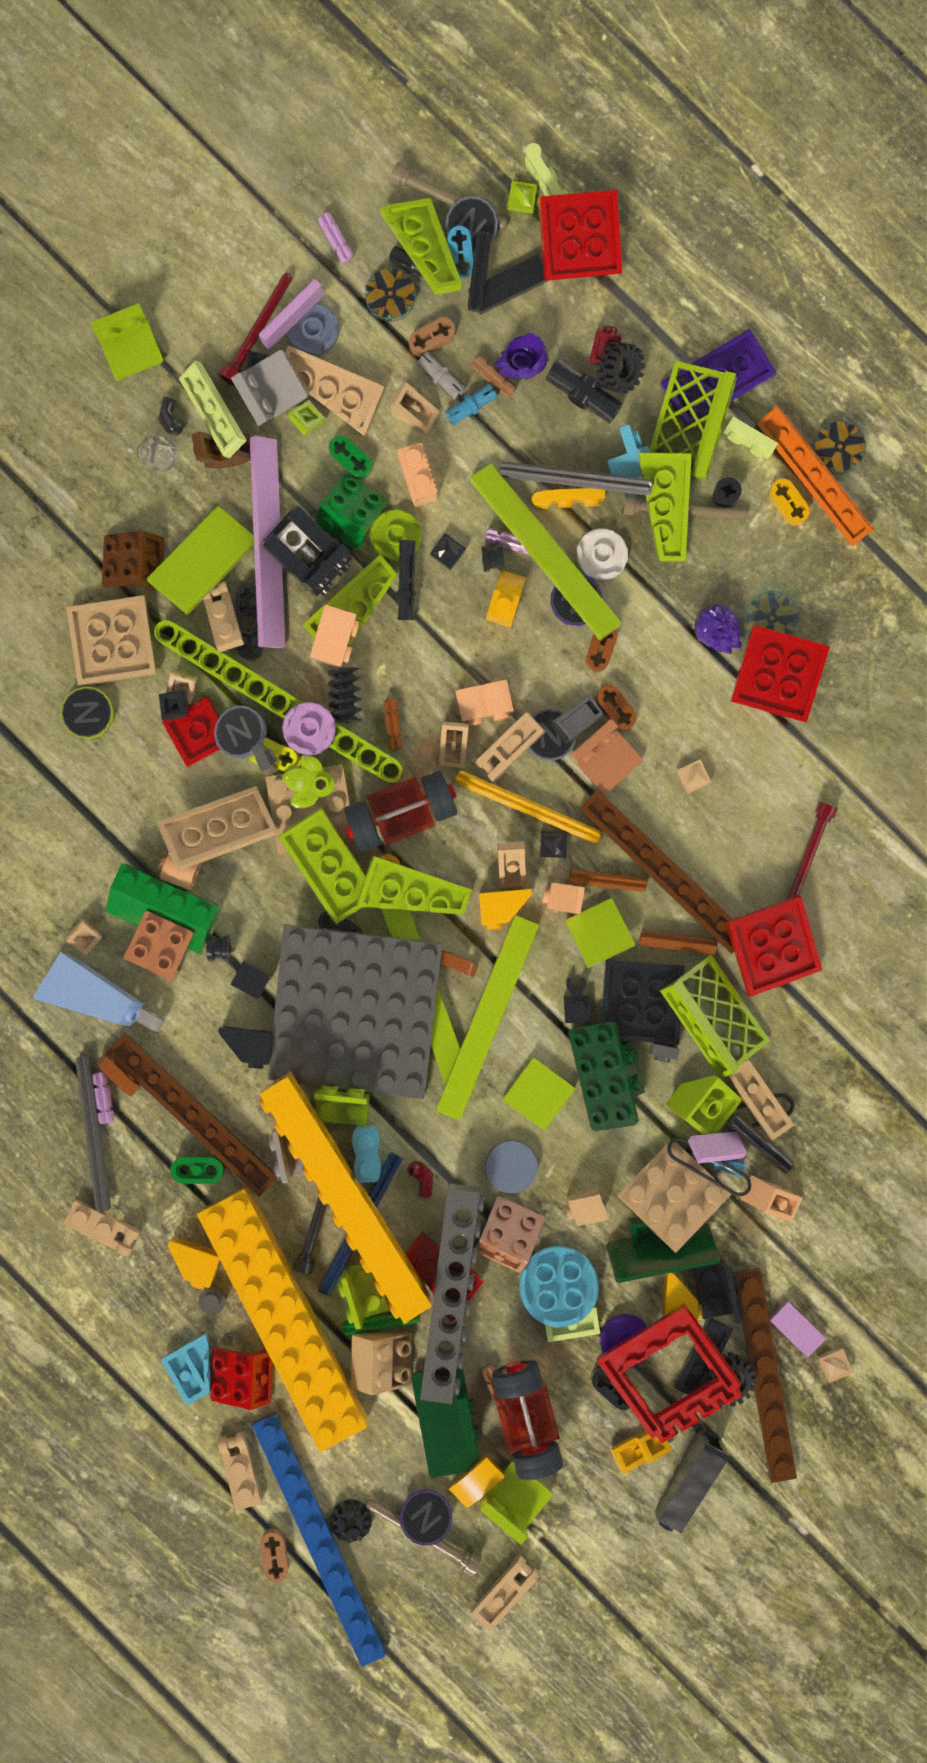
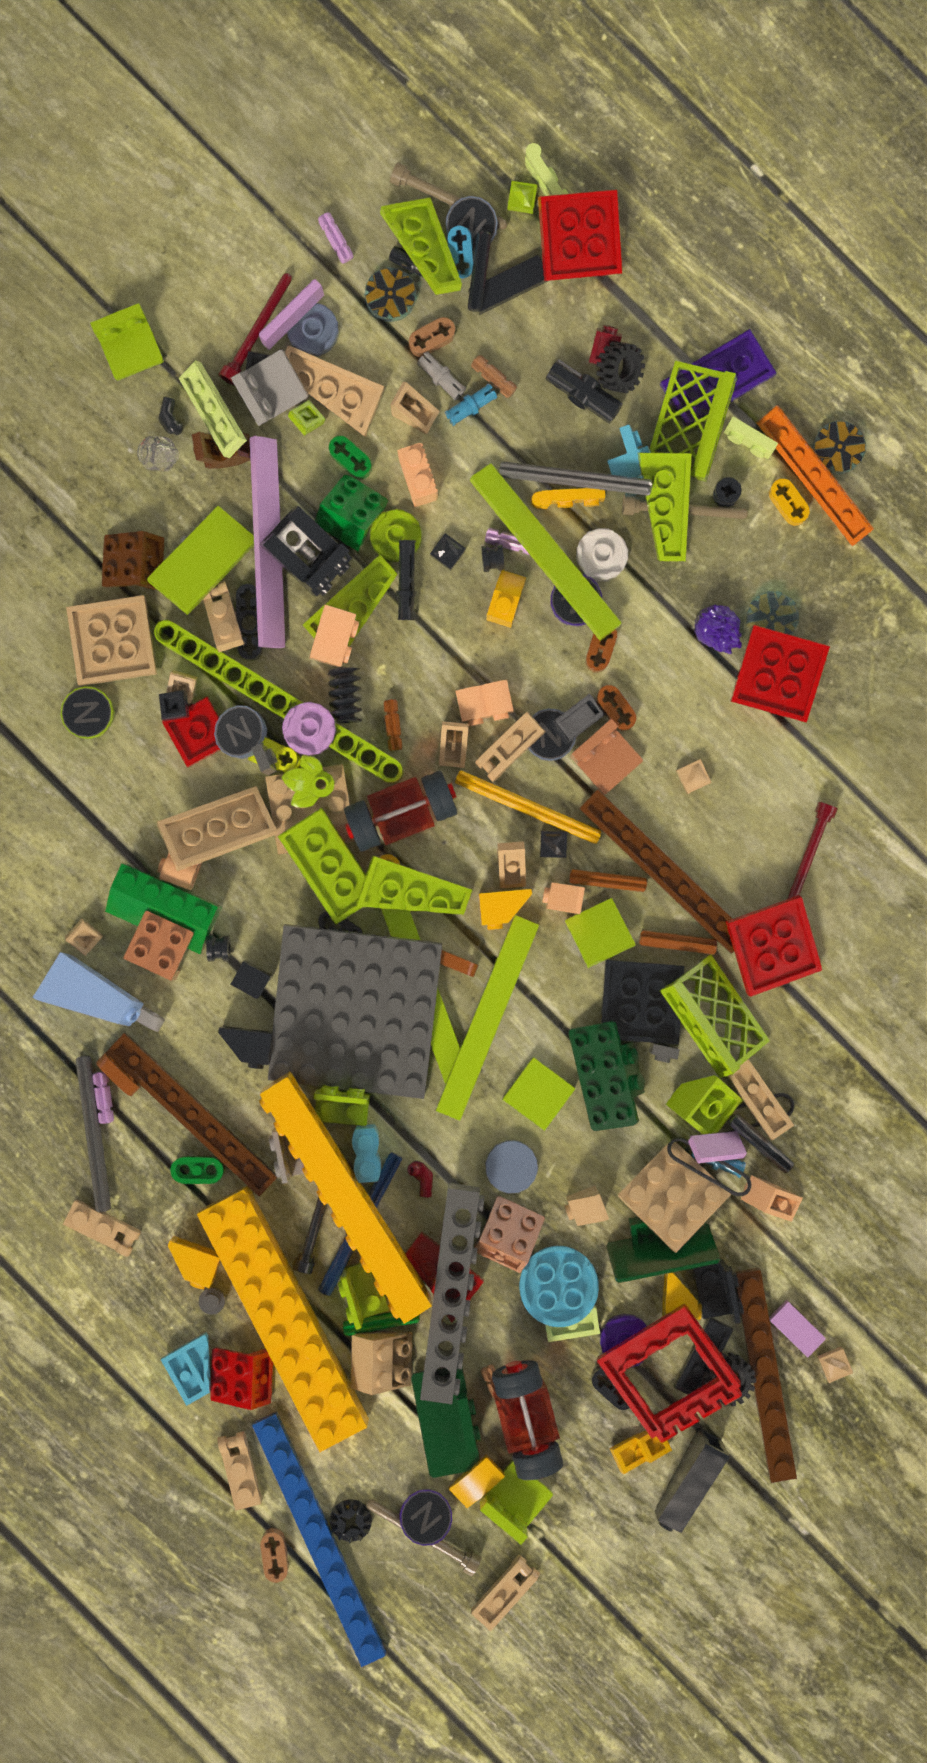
(523, 357): dark purple hair -> none
(577, 1007): black plate -> none

